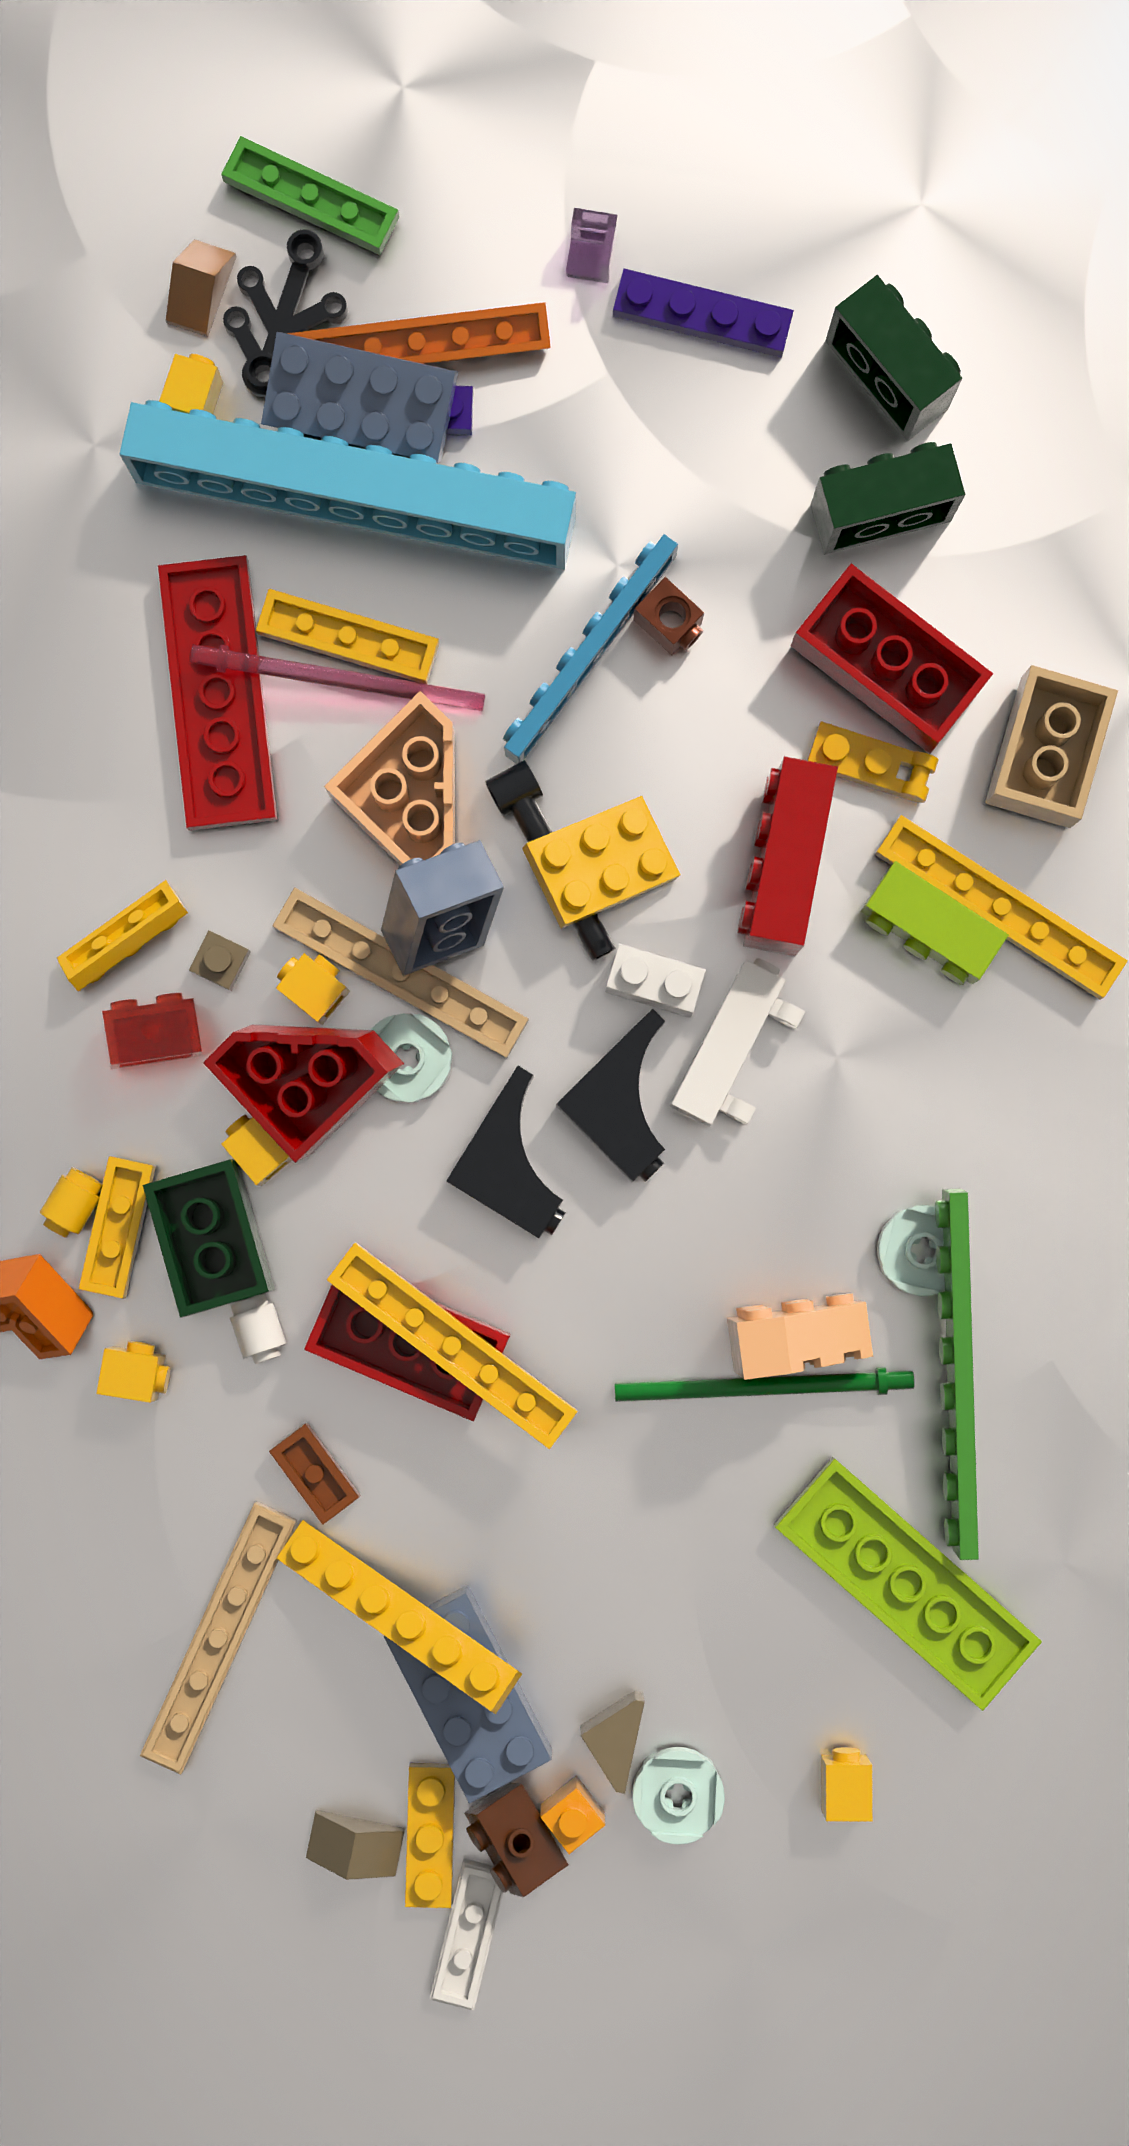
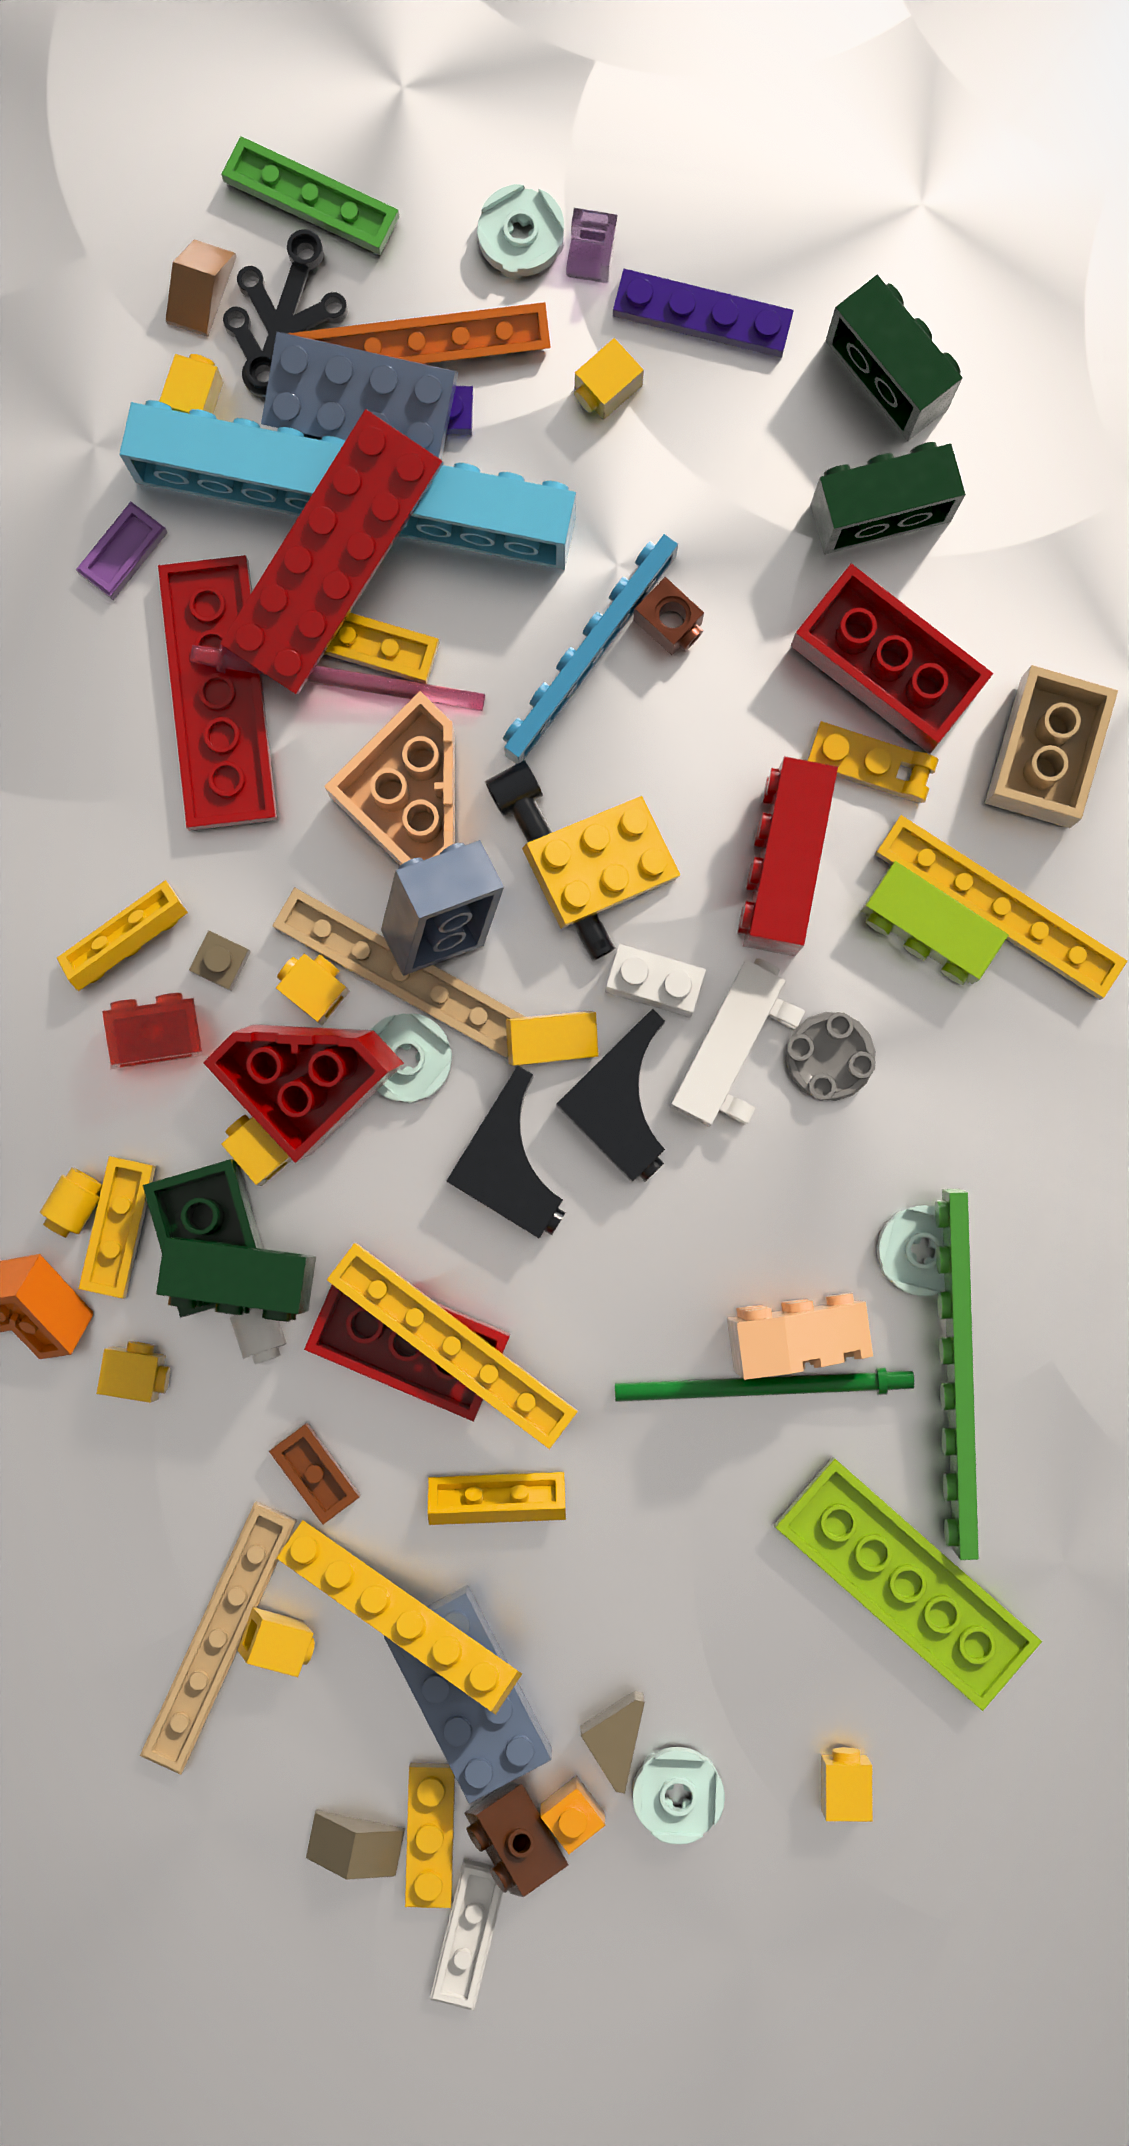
(121, 550): none -> medium lavender tile
(235, 1278): none -> dark green brick
(276, 1642): none -> yellow brick
(332, 552): none -> red plate
(496, 1498): none -> yellow plate
(515, 255): none -> light aqua plate
(552, 1038): none -> yellow tile
(607, 379): none -> yellow brick
(830, 1056): none -> light grey dish

